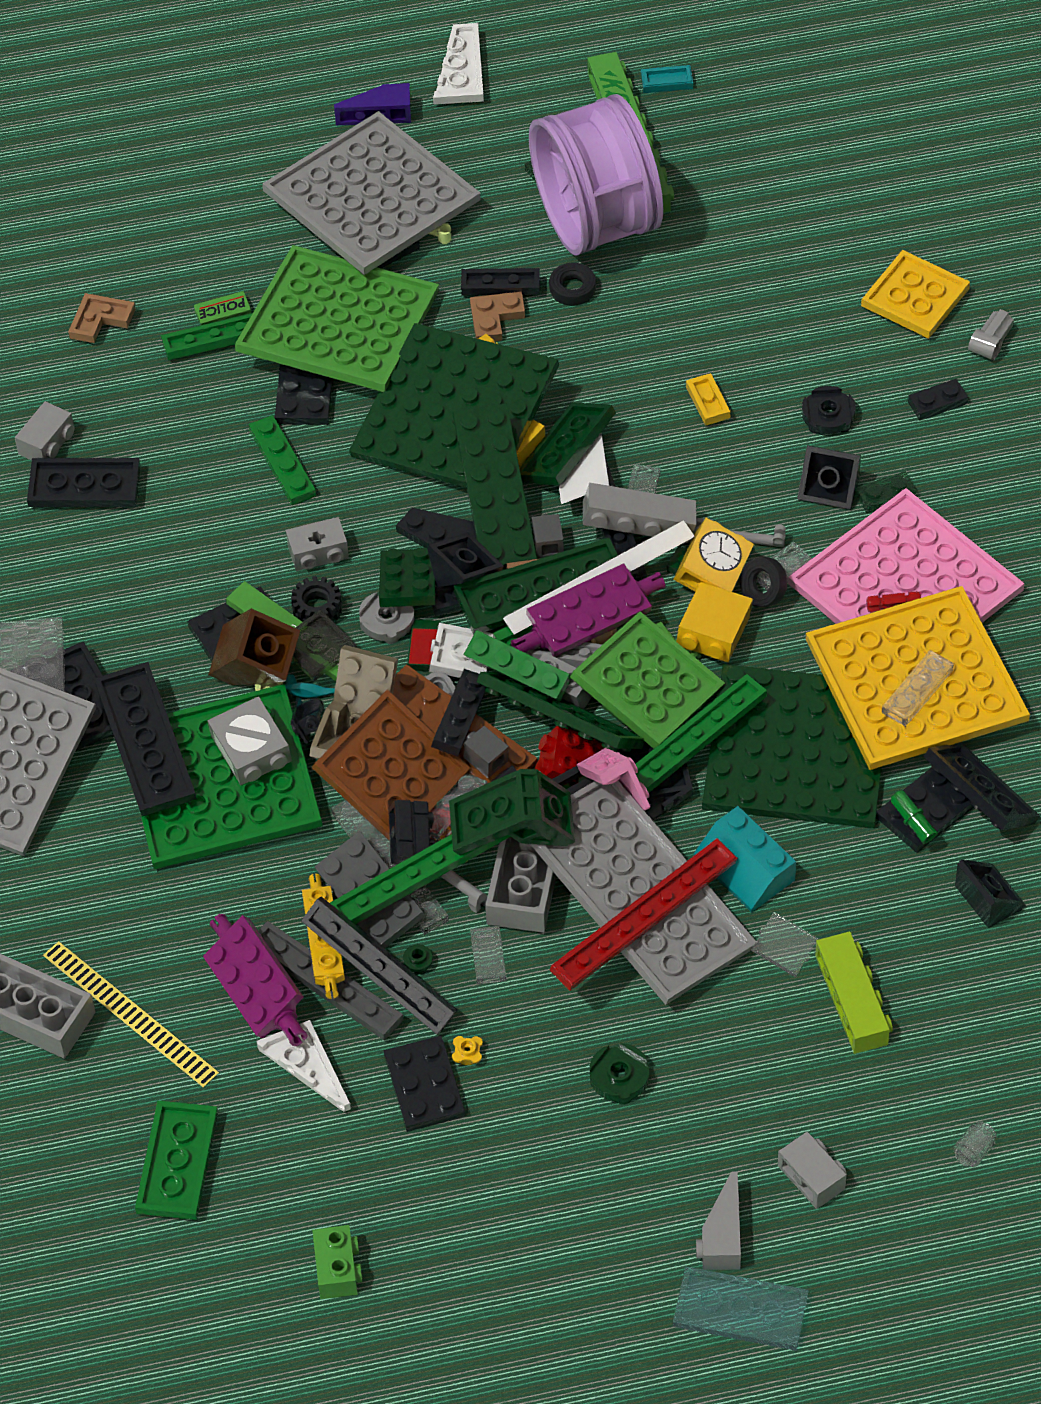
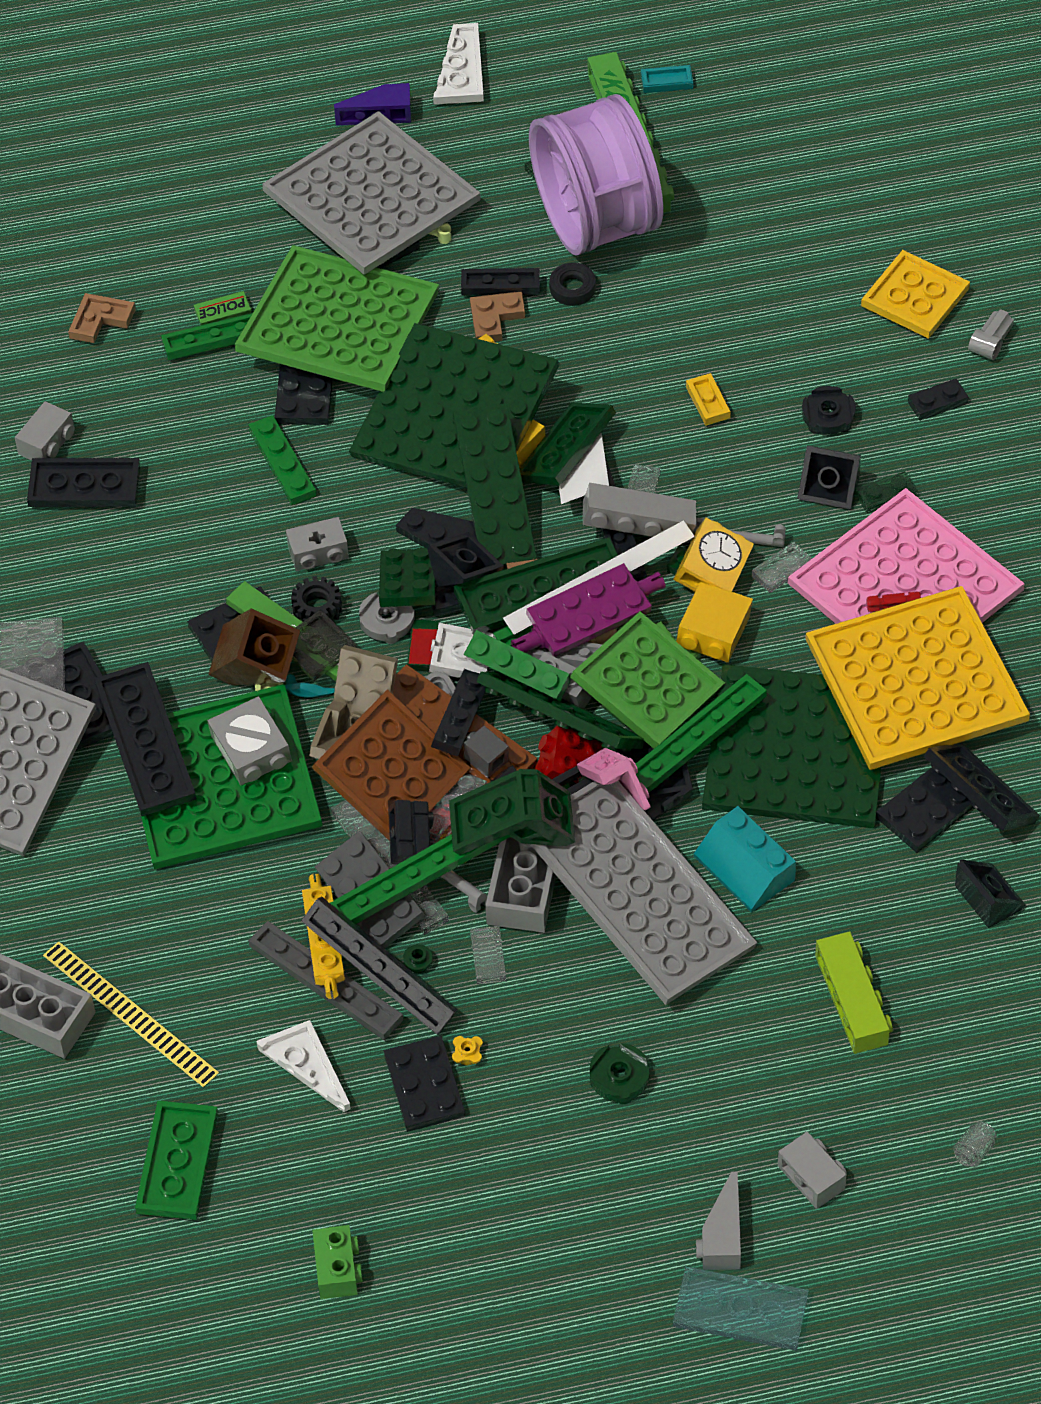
(255, 979): magenta plate -> none
(306, 717): black hinge -> none
(547, 535): dark grey brick -> none
(643, 914): red tile -> none
(778, 581): black tyre -> none
(784, 944): clear piece -> none
(913, 817): green axle -> none
(917, 688): clear plate -> none

